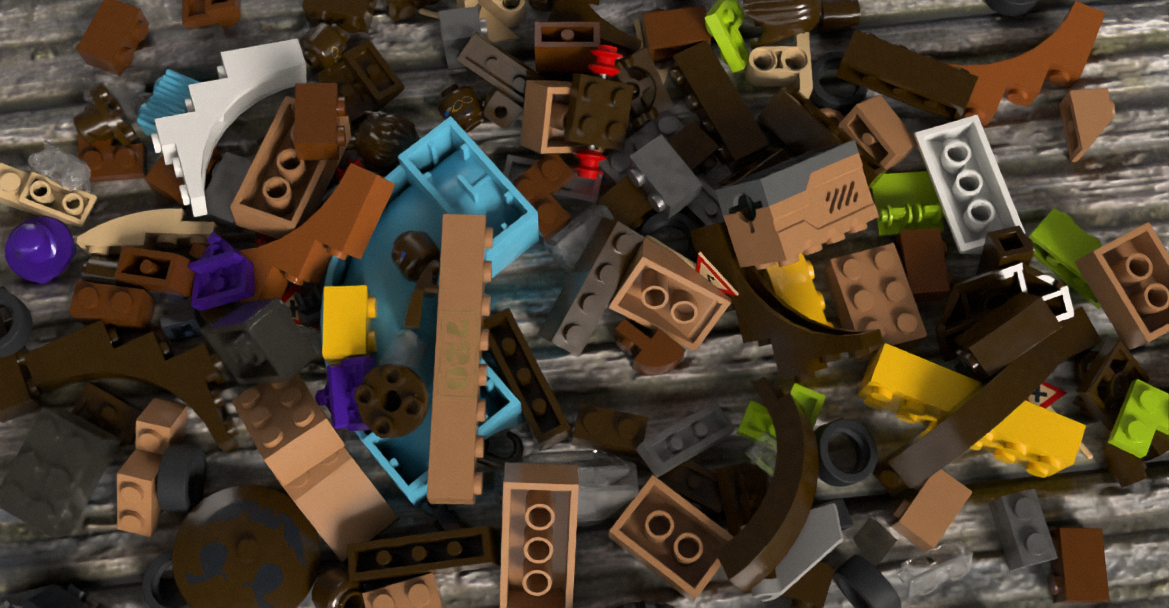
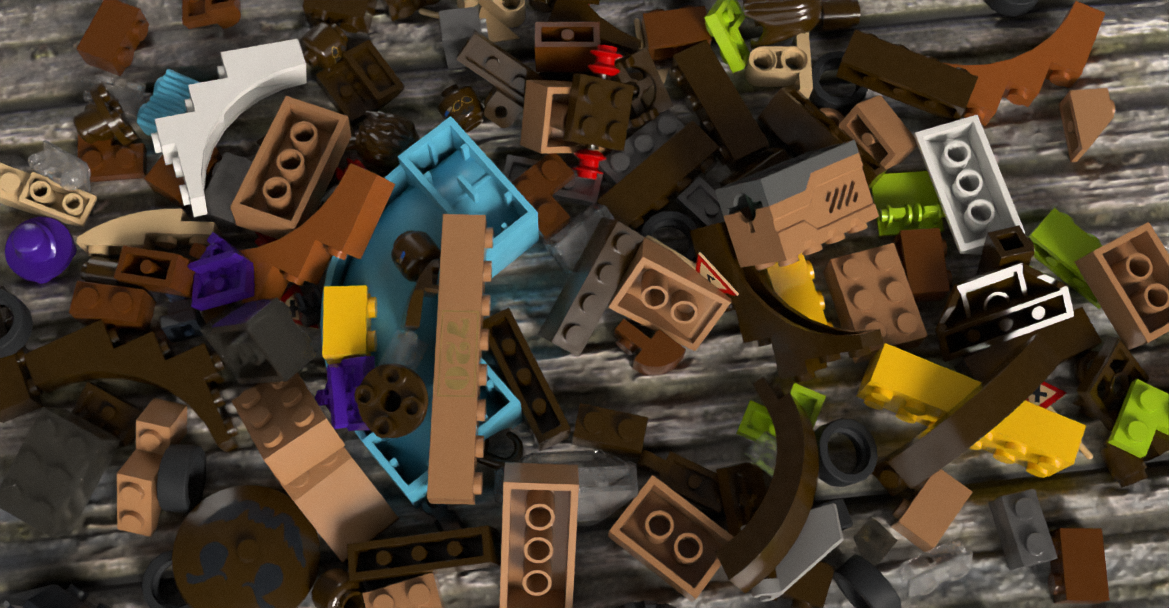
(318, 121): reddish brown brick -> none
(663, 177): flat silver brick -> none
(685, 439): flat silver plate -> none
(1005, 334): dark brown brick -> none

